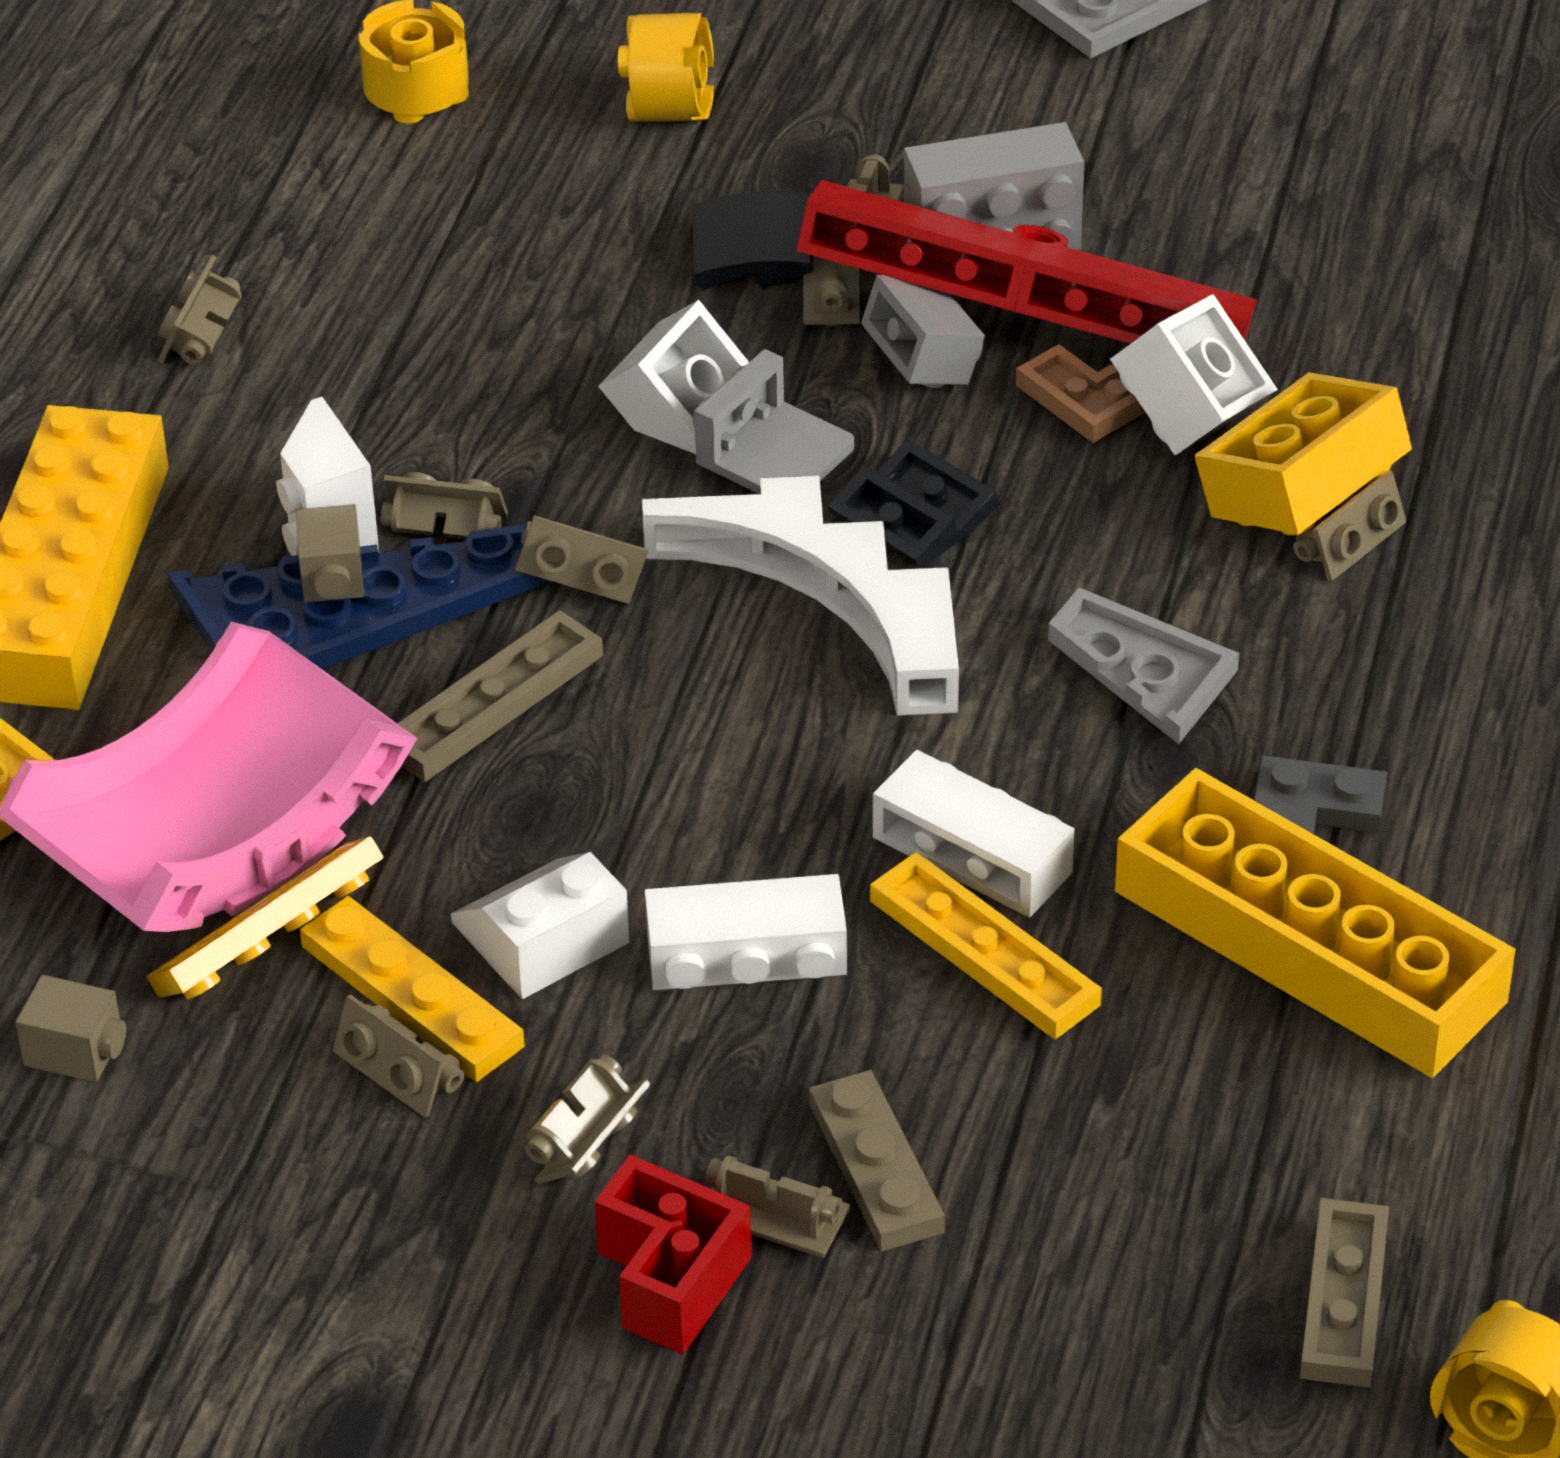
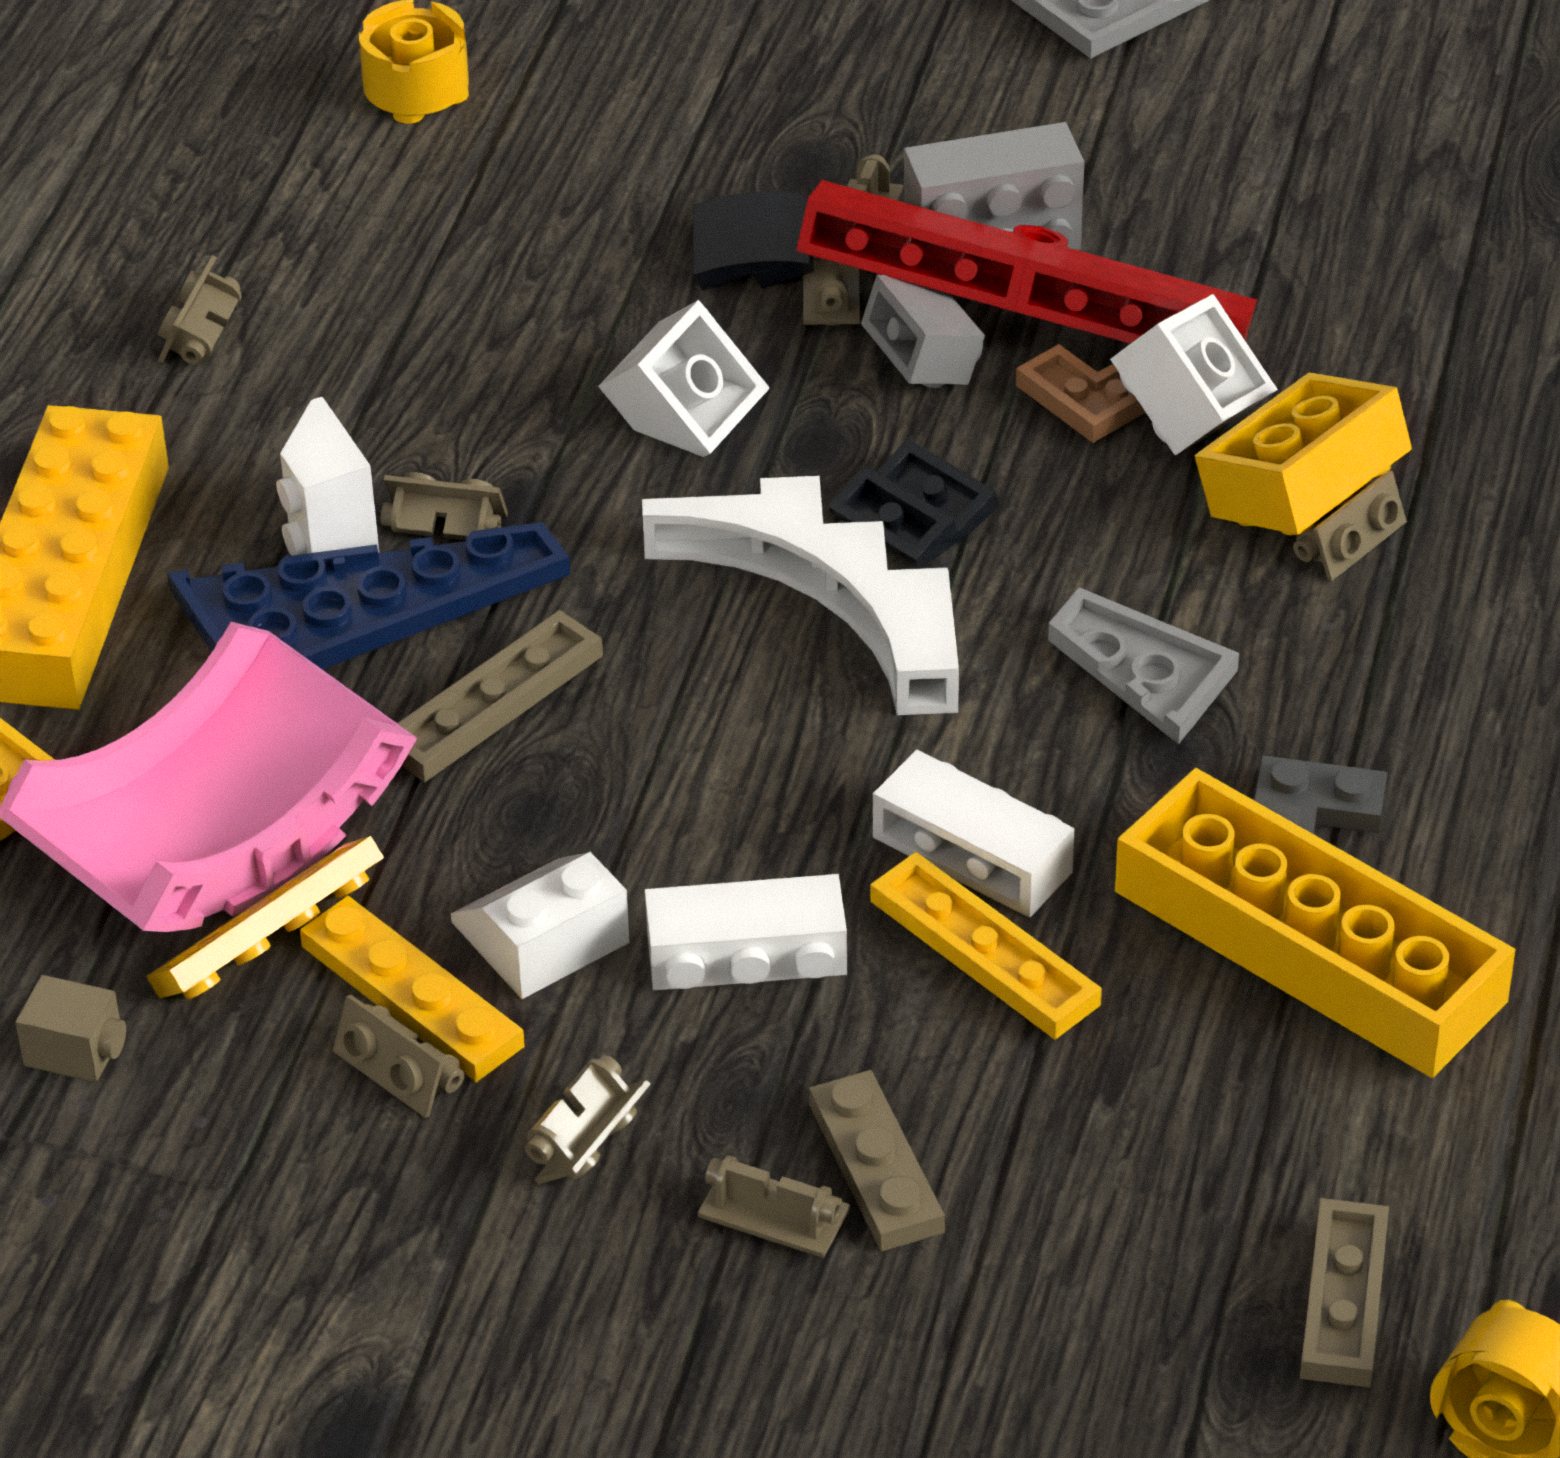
(329, 553): dark tan brick -> none
(580, 559): dark tan hinge -> none
(667, 67): yellow brick -> none
(677, 1246): red brick -> none
(754, 434): light grey bracket -> none

